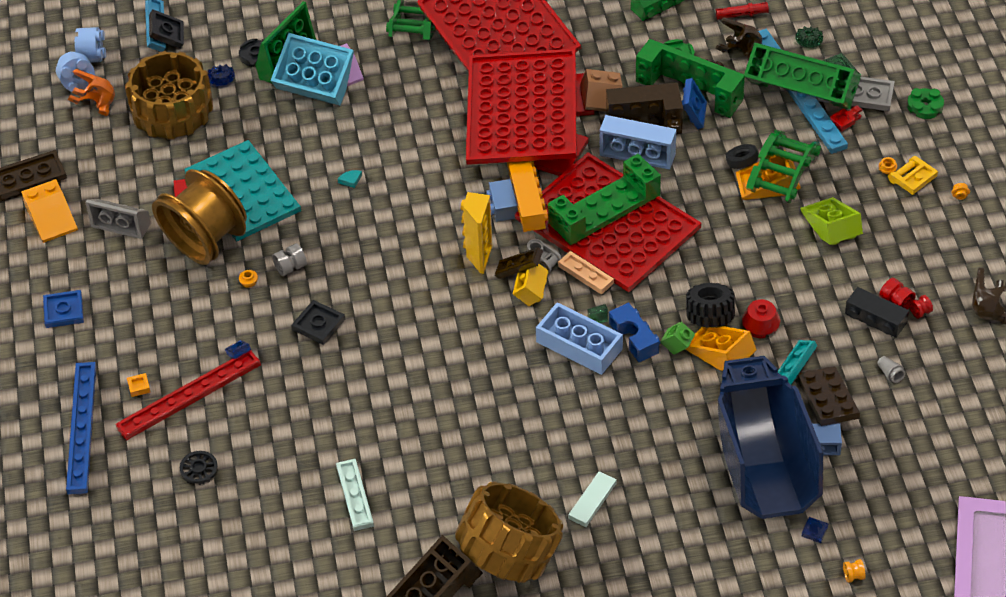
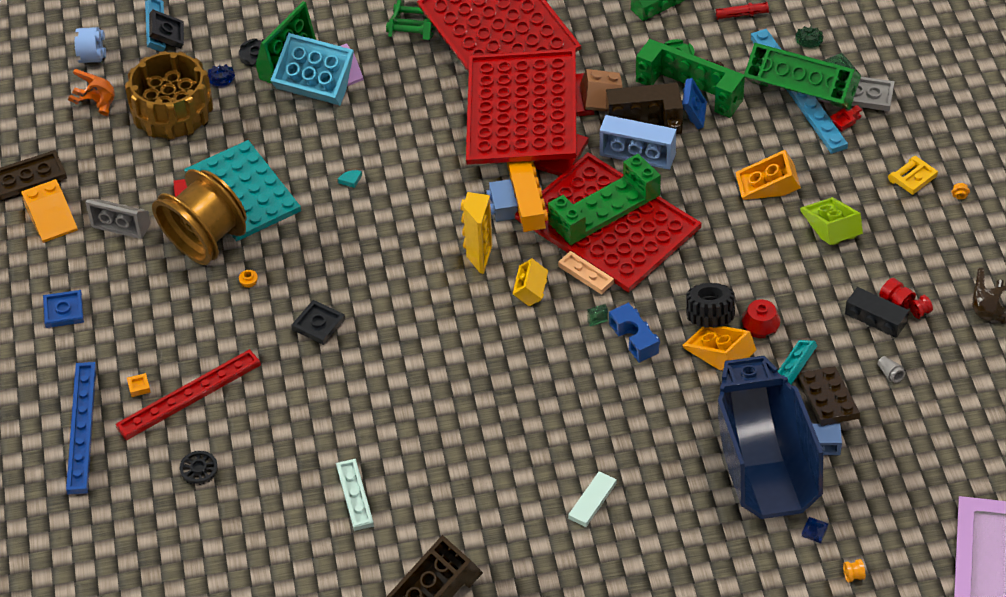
(67, 64): light blue brick -> none
(237, 349): clear blue tile -> none
(289, 259): light grey wheel -> none
(509, 532): pearl gold wheel -> none
(518, 263): dark brown tile -> none
(549, 256): light grey piece -> none
(579, 338): light blue brick -> none
(677, 338): bright green brick -> none
(743, 38): dark brown piece -> none
(749, 153): black tyre -> none
(772, 147): green fence -> none
(887, 165): light orange plate -> none
(930, 96): green plate -> none

